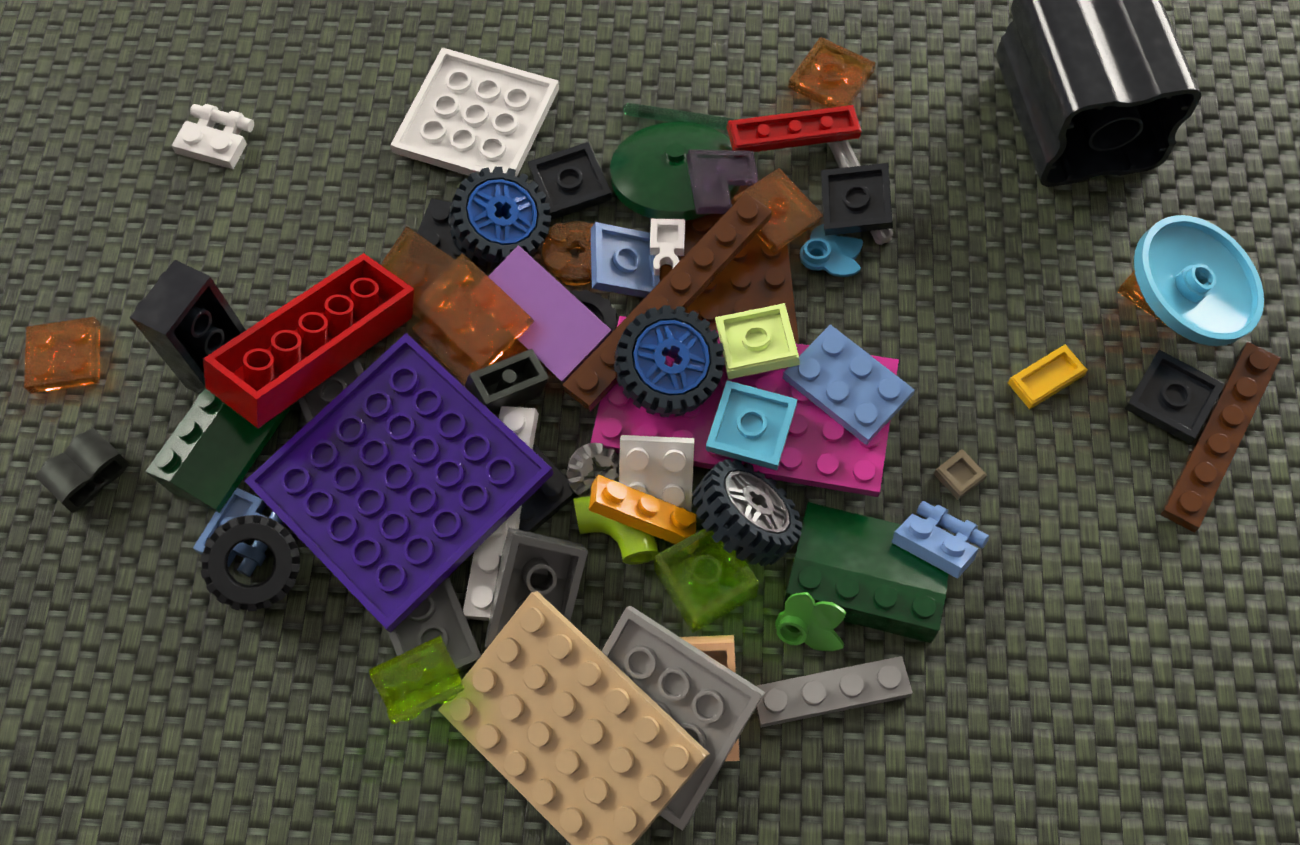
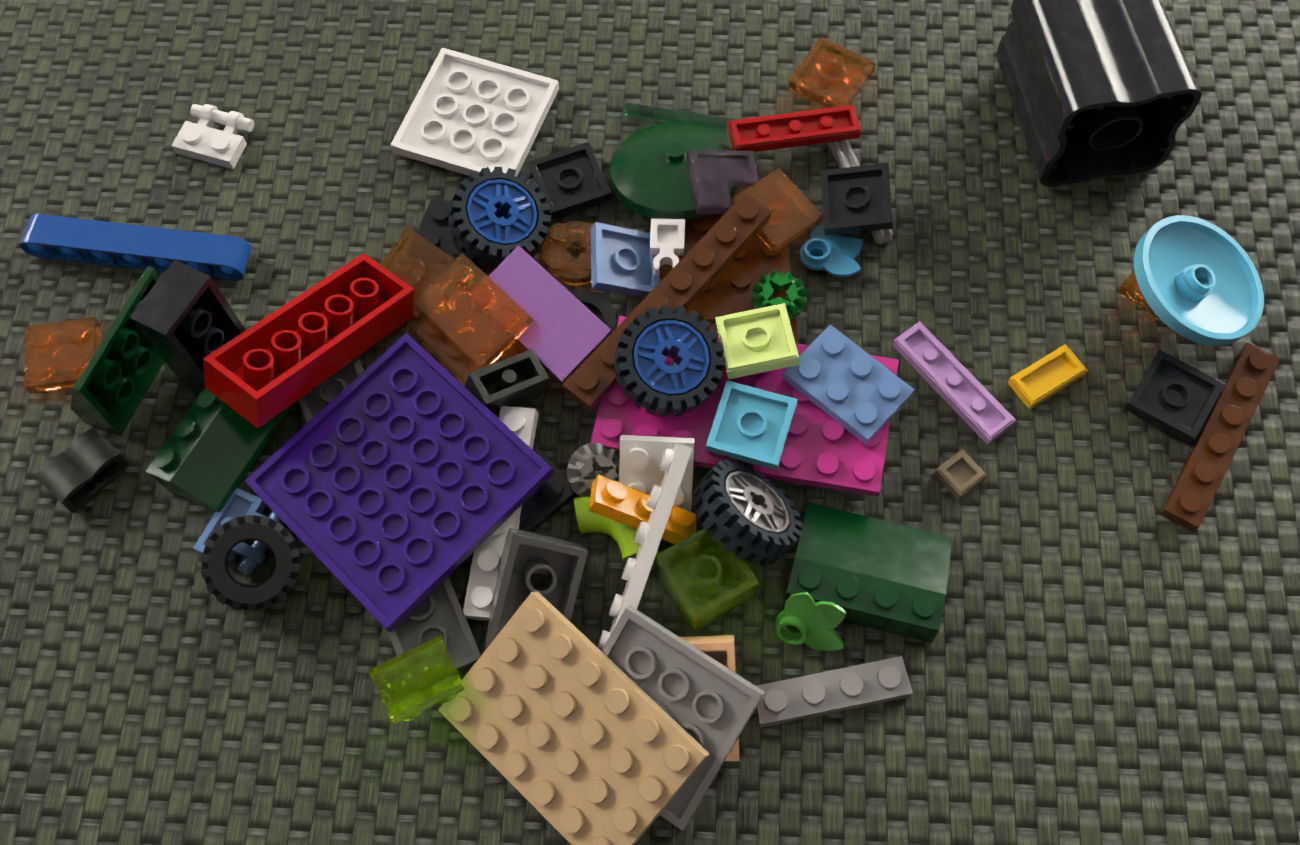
(119, 369): none -> dark green slope
(134, 246): none -> blue beam
(649, 534): none -> white plate
(795, 295): none -> green gear
(937, 546): medium blue plate -> none
(954, 383): none -> lavender tile

